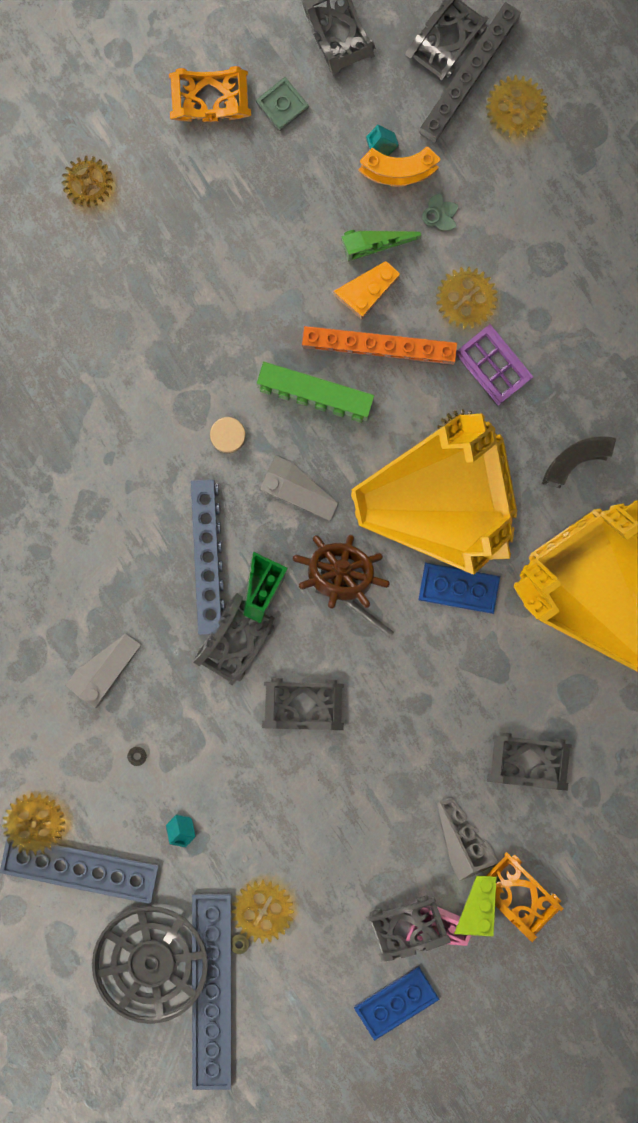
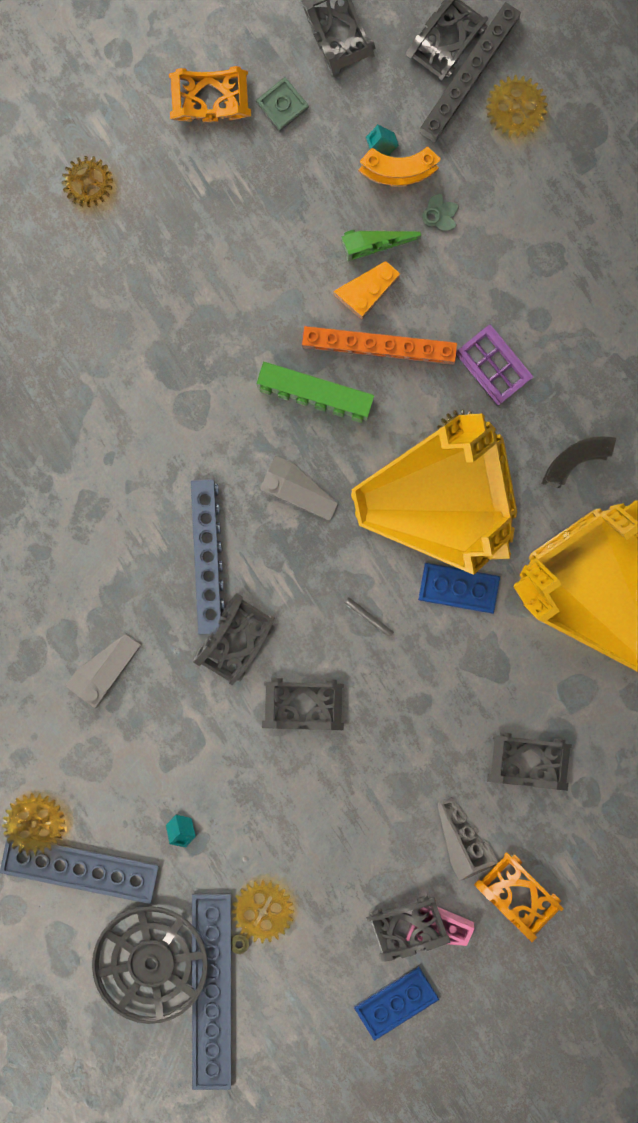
(132, 760): clear smoke plate -> none
(227, 435): tan head -> none
(262, 586): green wedge -> none
(338, 578): reddish brown brick -> none
(455, 285): clear yellow gear -> none
(479, 909): lime wedge -> none

